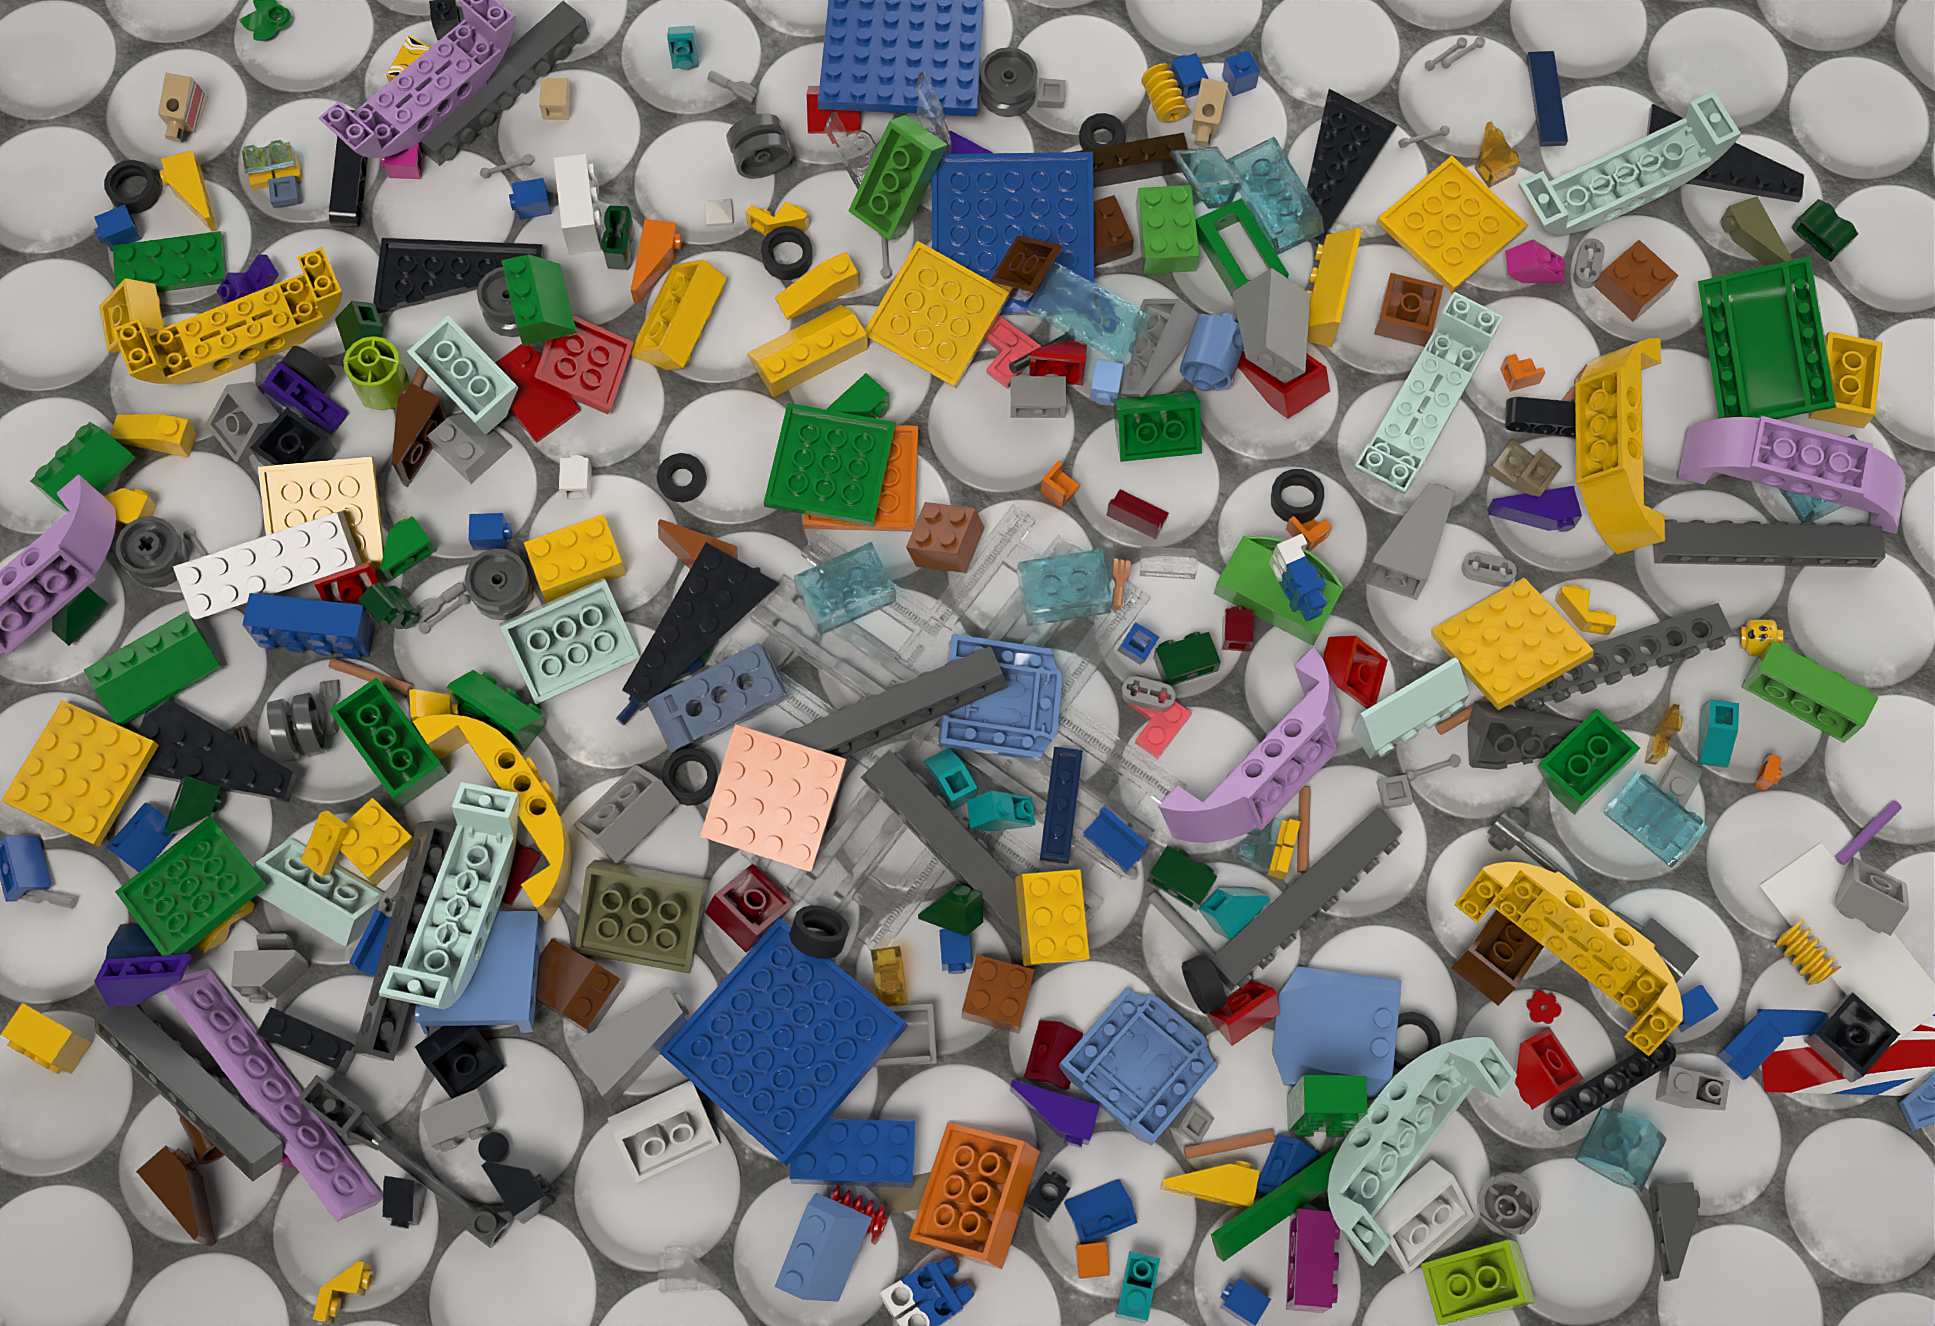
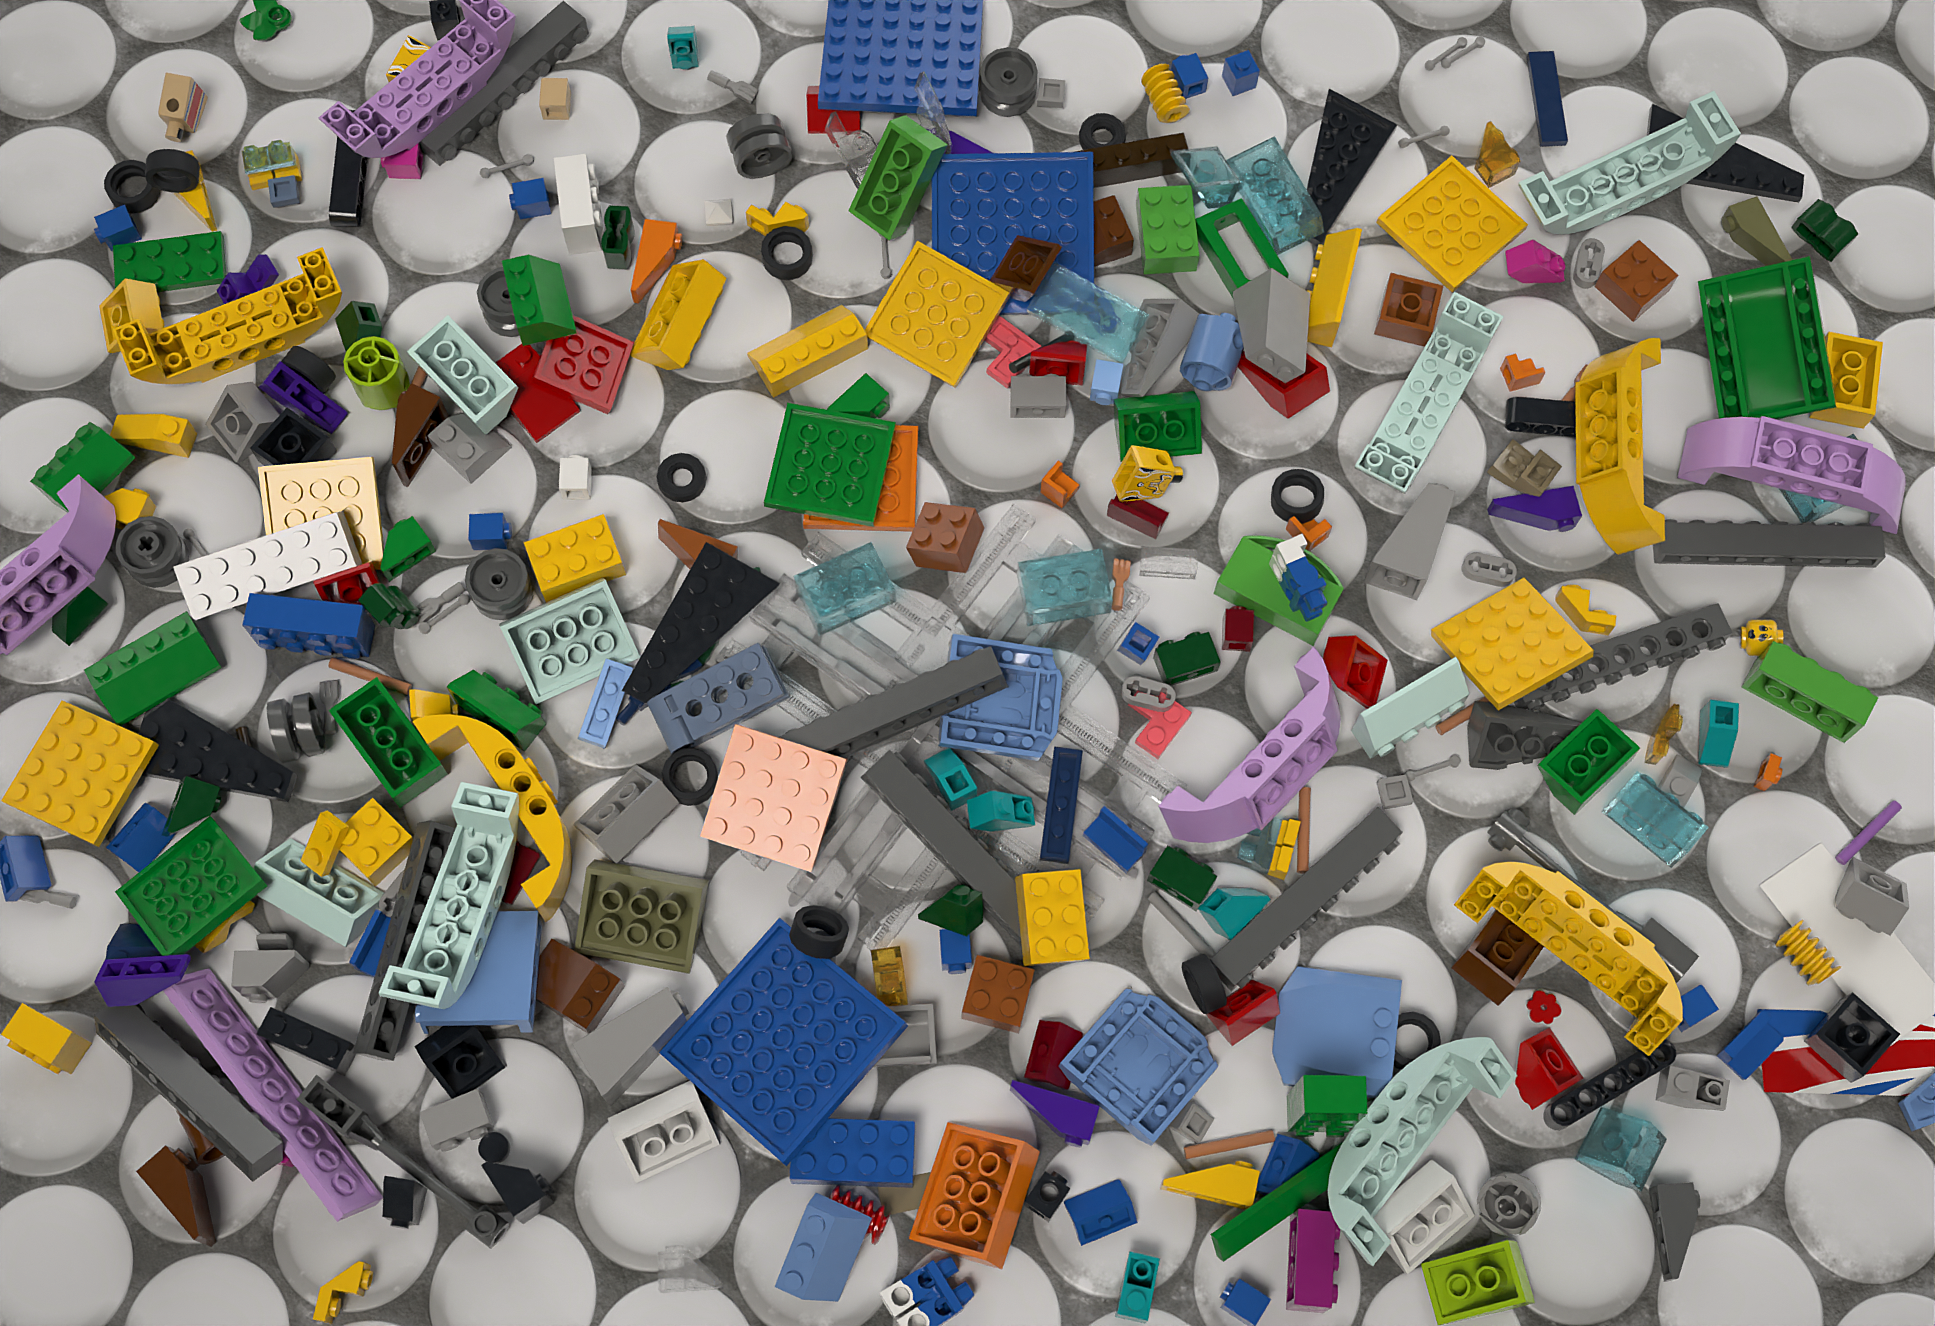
(172, 170): none -> black tyre
(434, 269): black wing -> none
(604, 703): none -> light blue plate
(748, 907): dark red slope -> none
(818, 286): yellow slope -> none
(1092, 1260): orange slope -> none
(1145, 474): none -> yellow torso
(1208, 111): tan torso -> none

